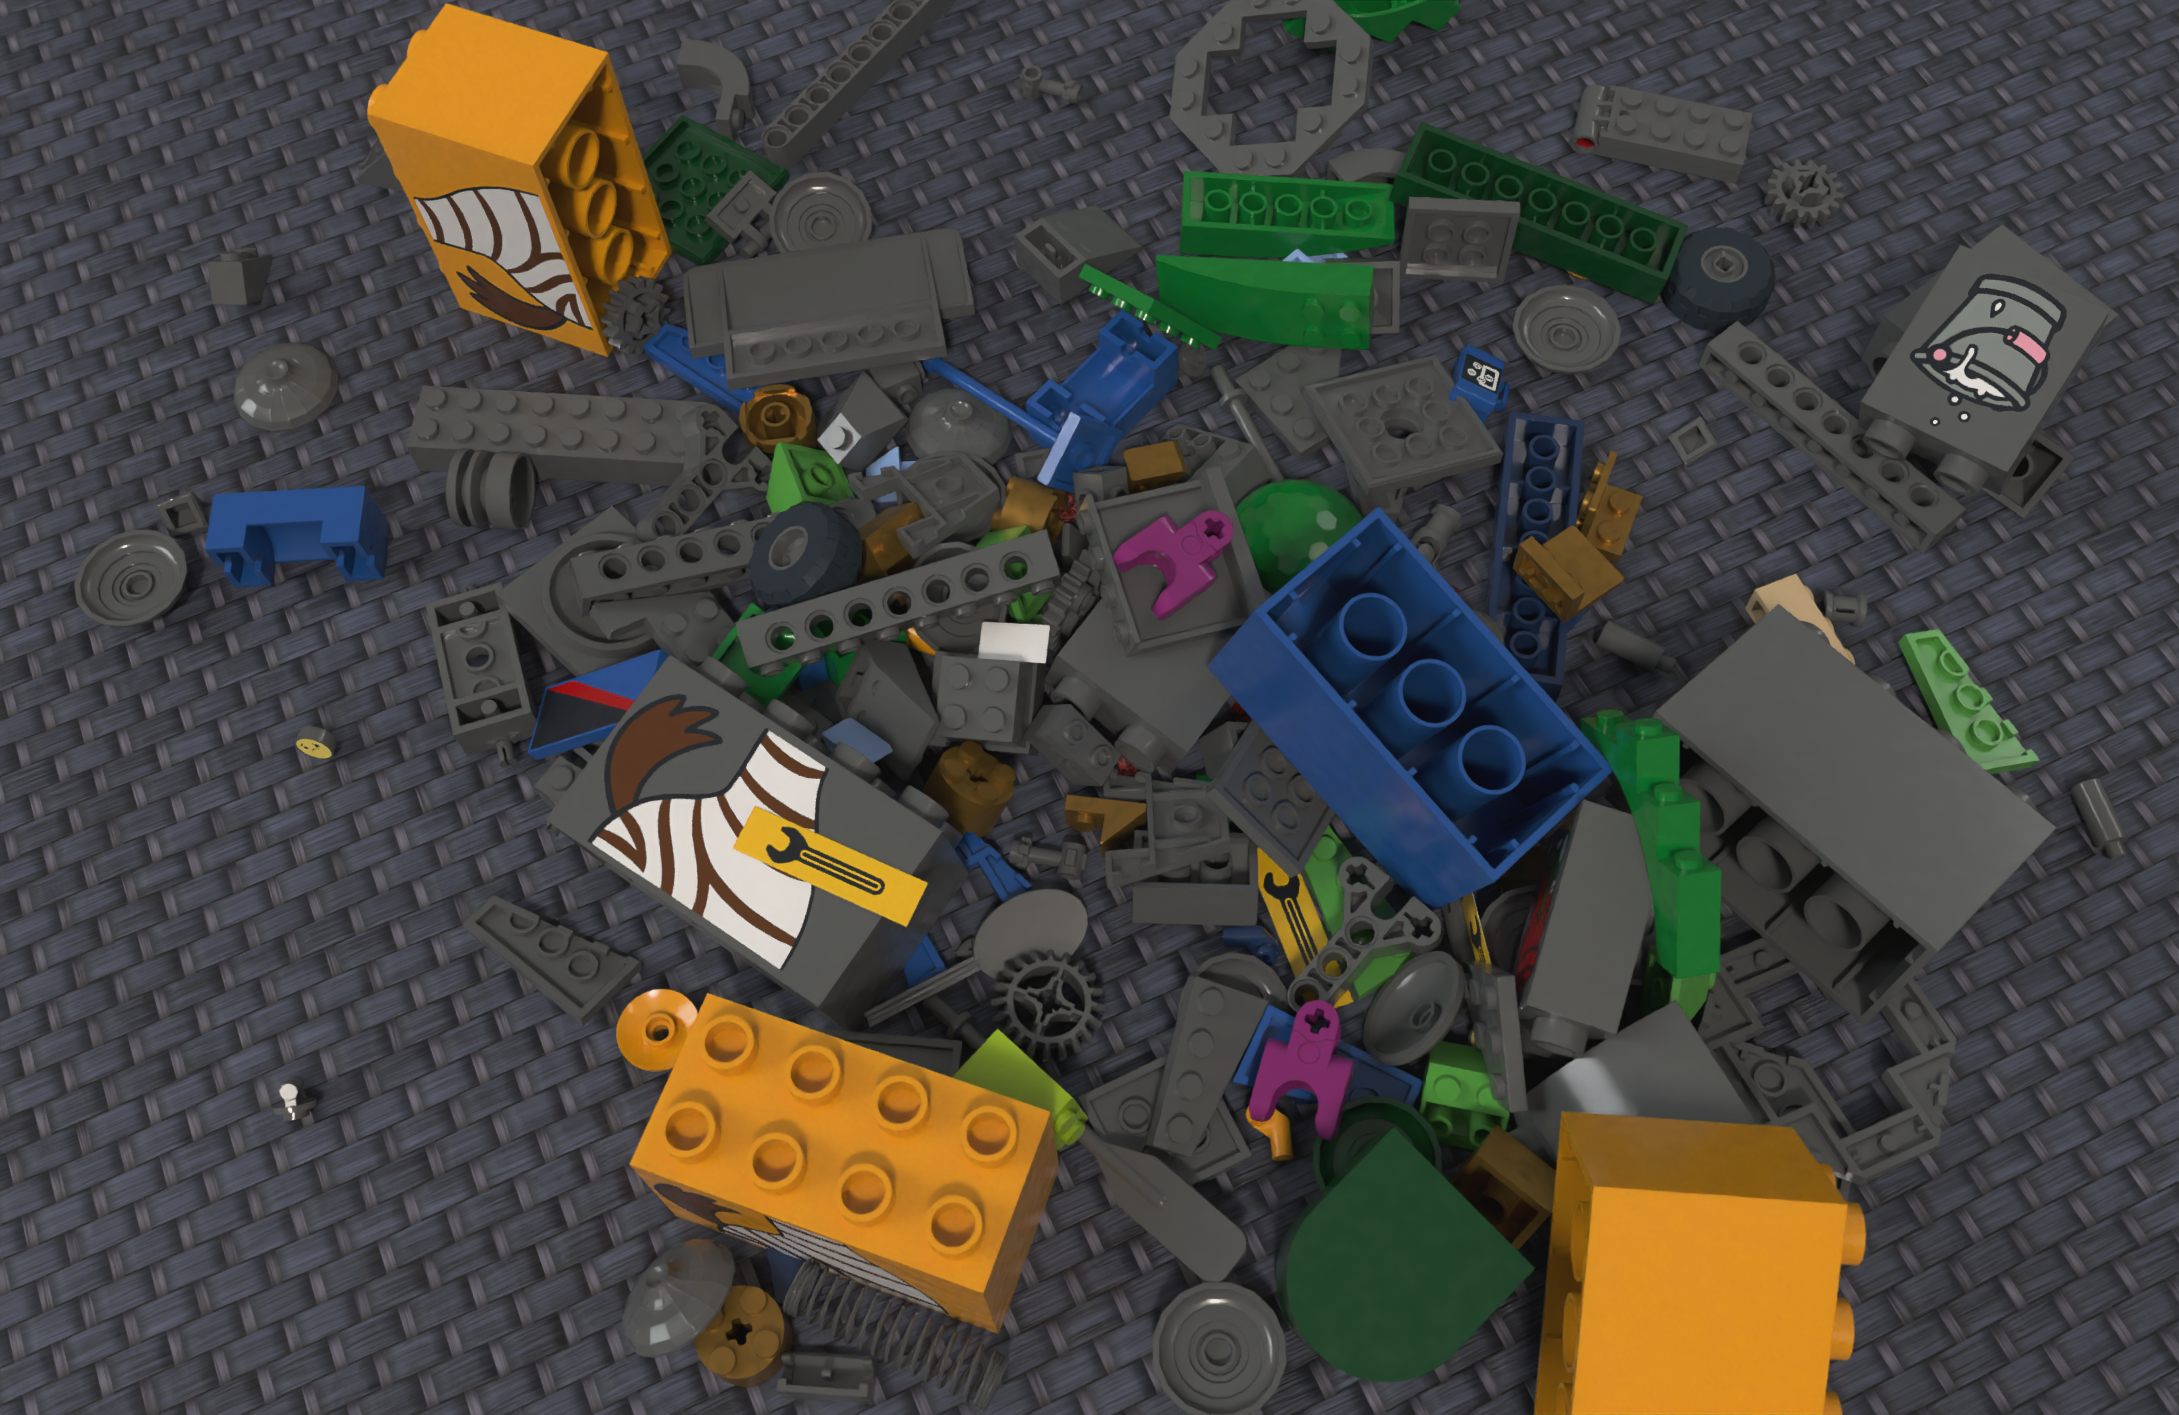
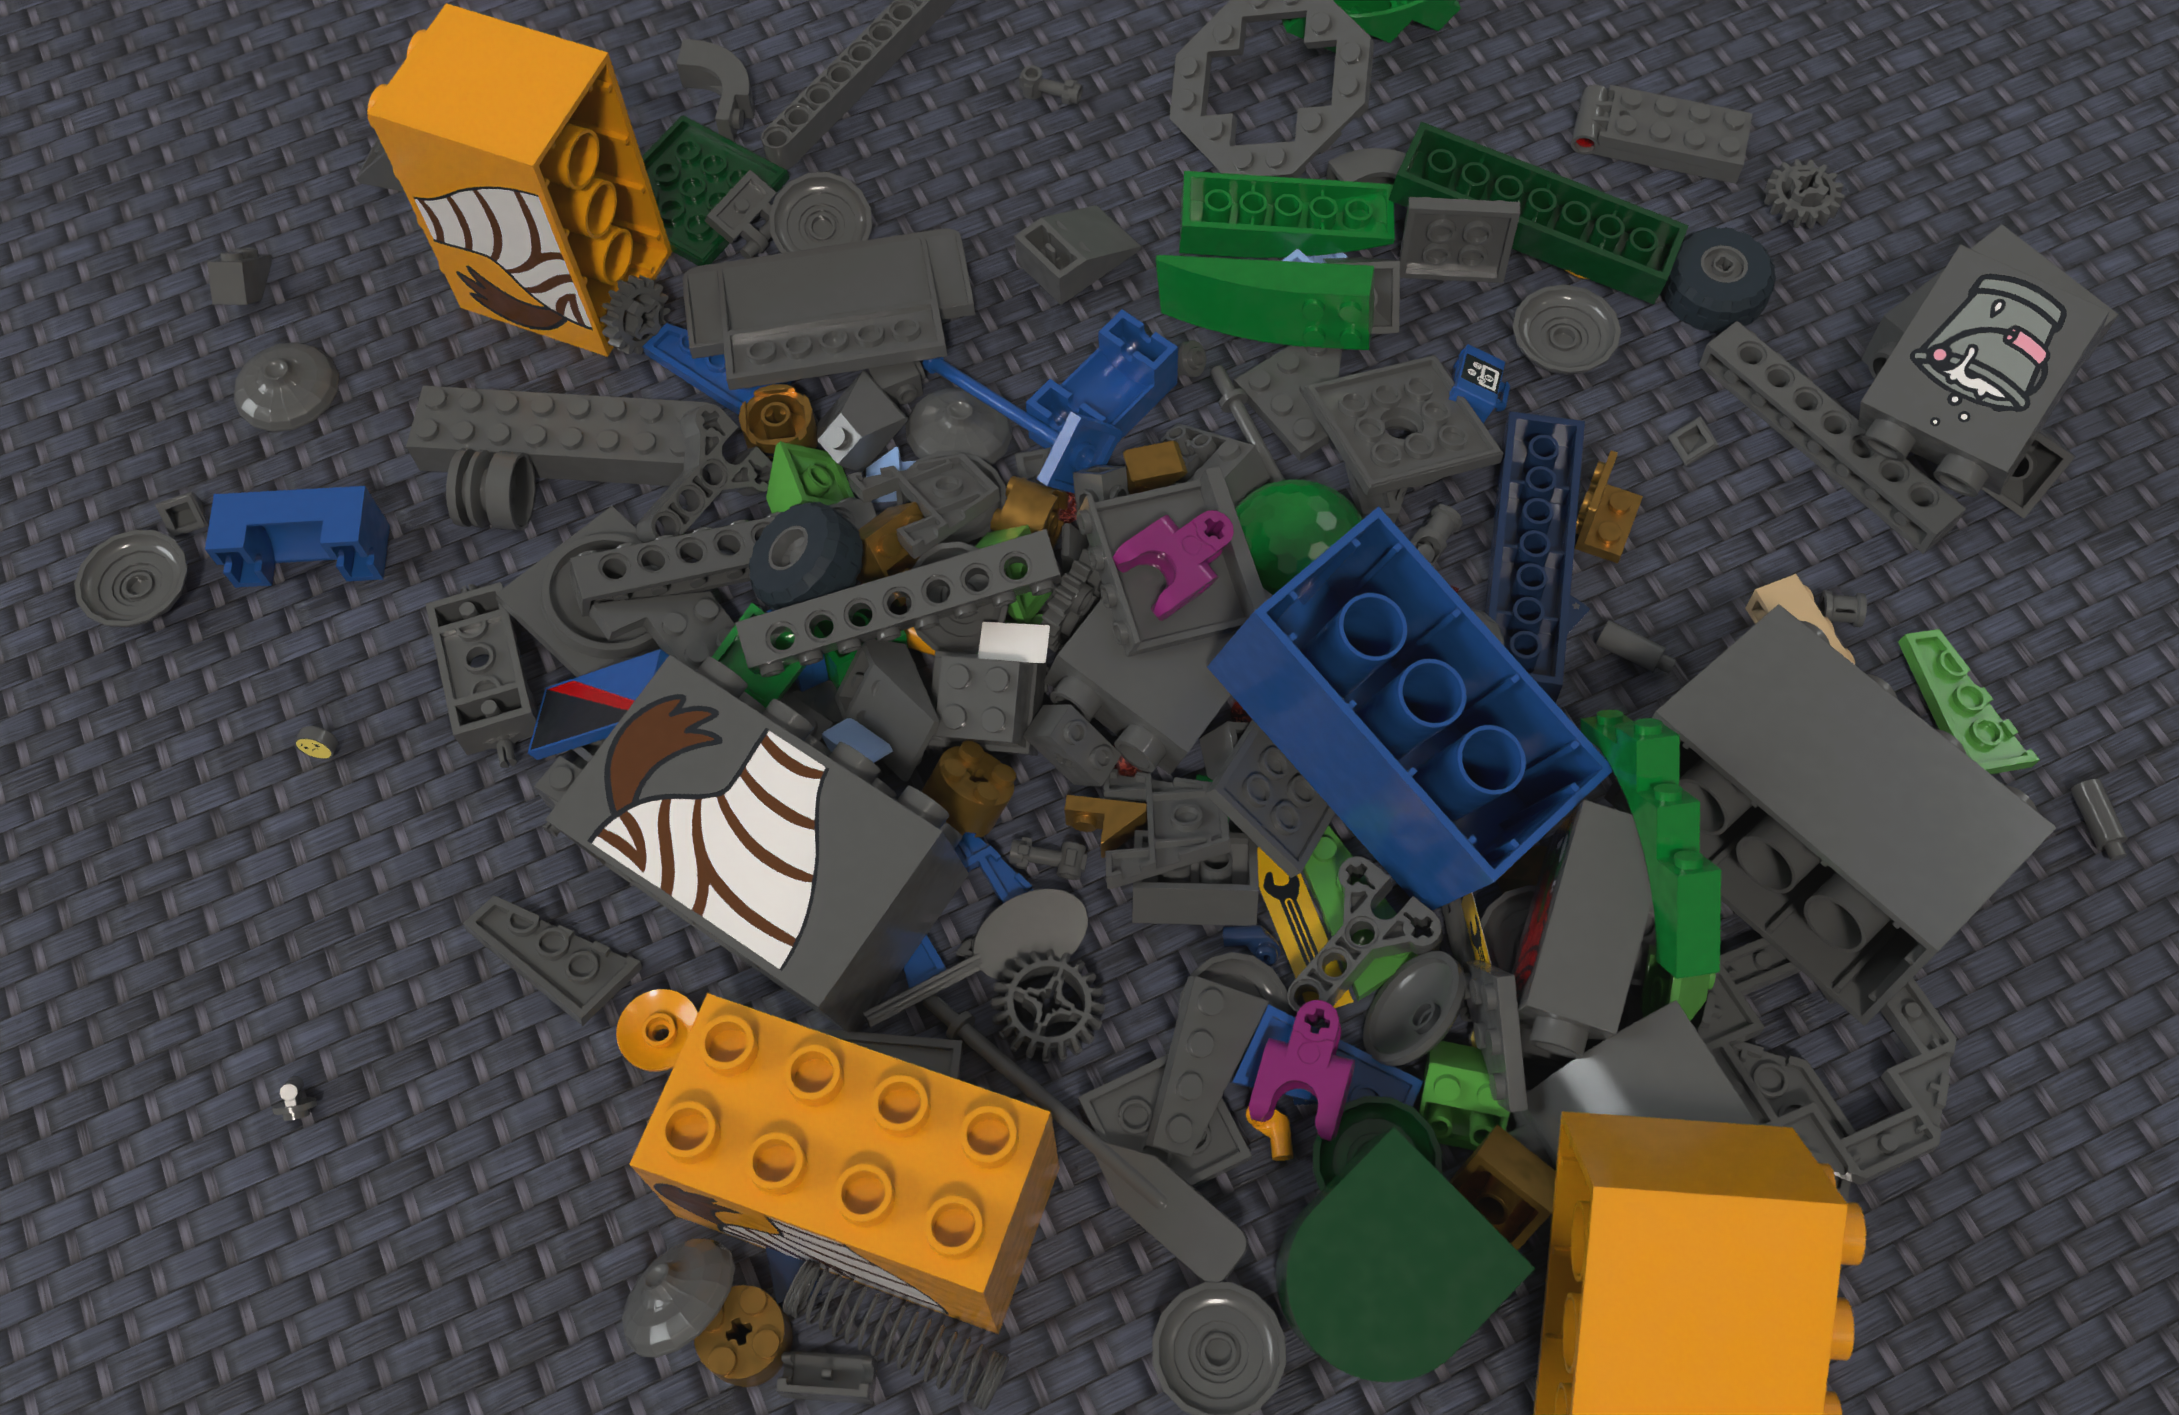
(830, 866): yellow sticker -> none
(1010, 1072): lime slope -> none
(1148, 309): green plate -> none
(1566, 572): pearl gold bracket -> none

